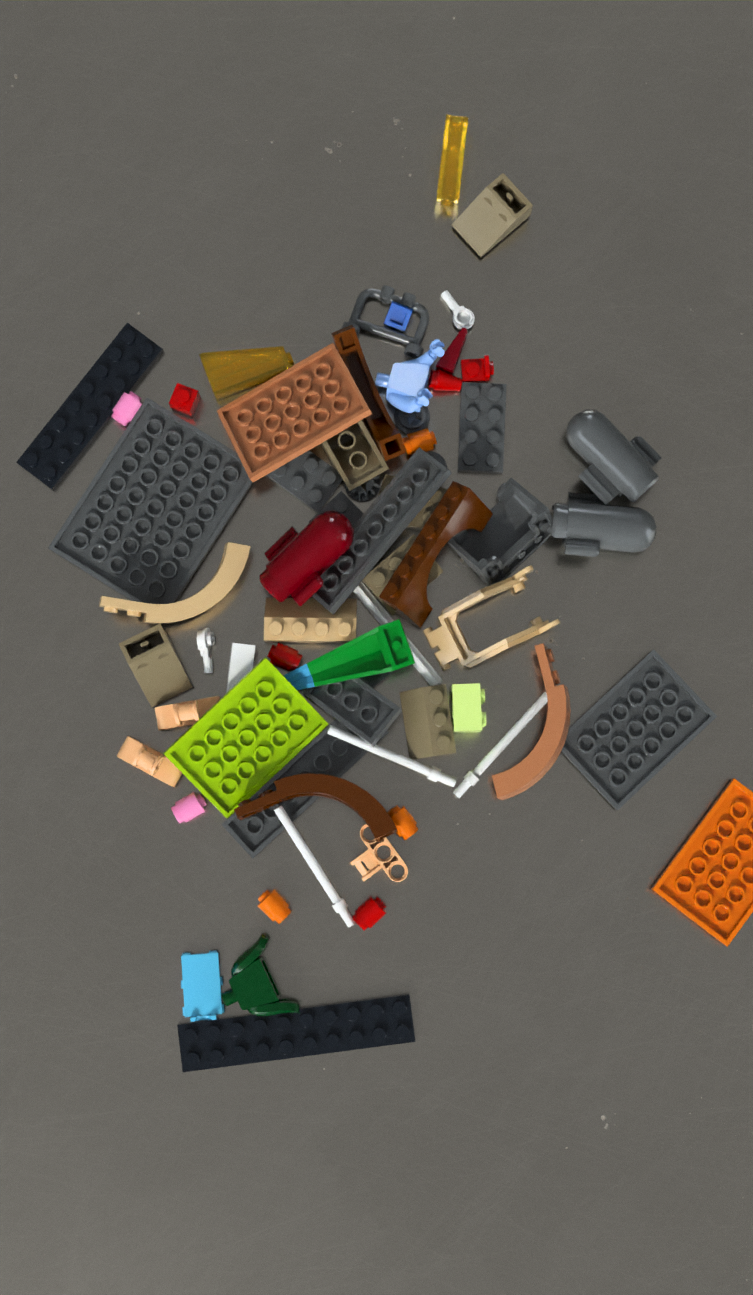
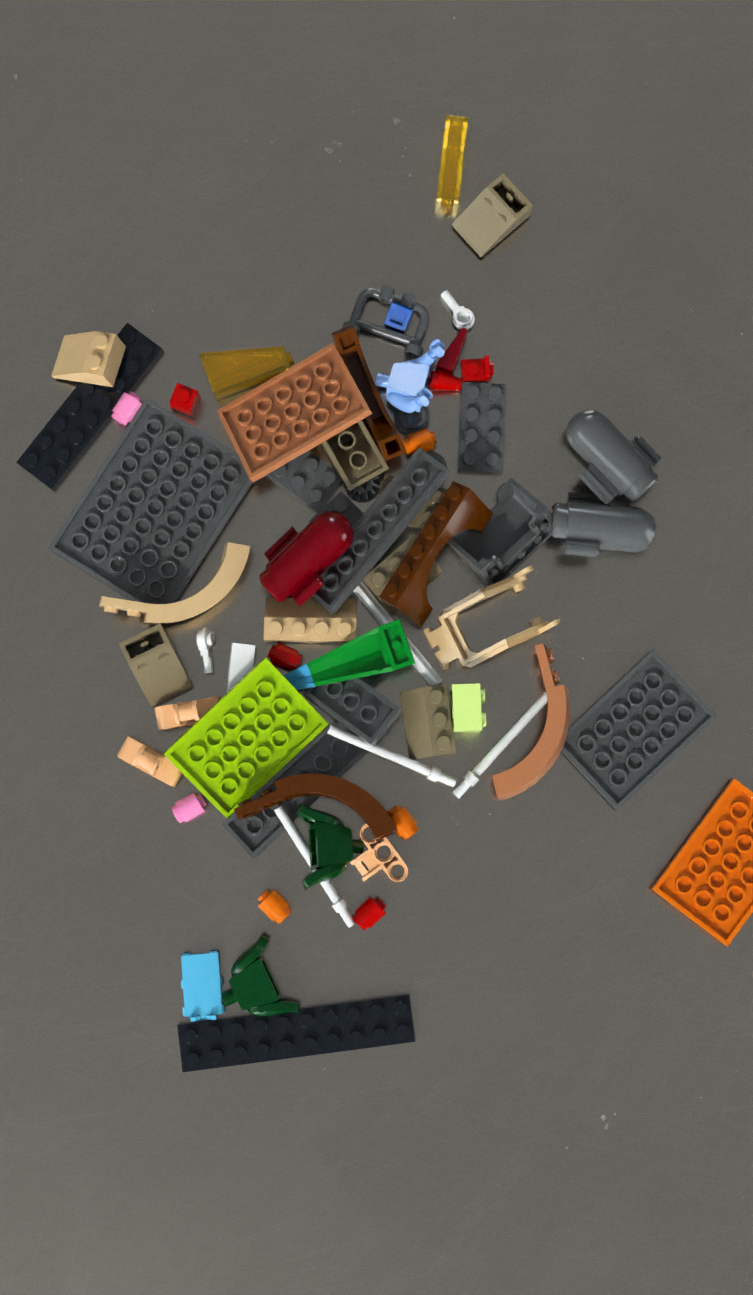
(89, 358): none -> tan slope
(329, 845): none -> dark green torso

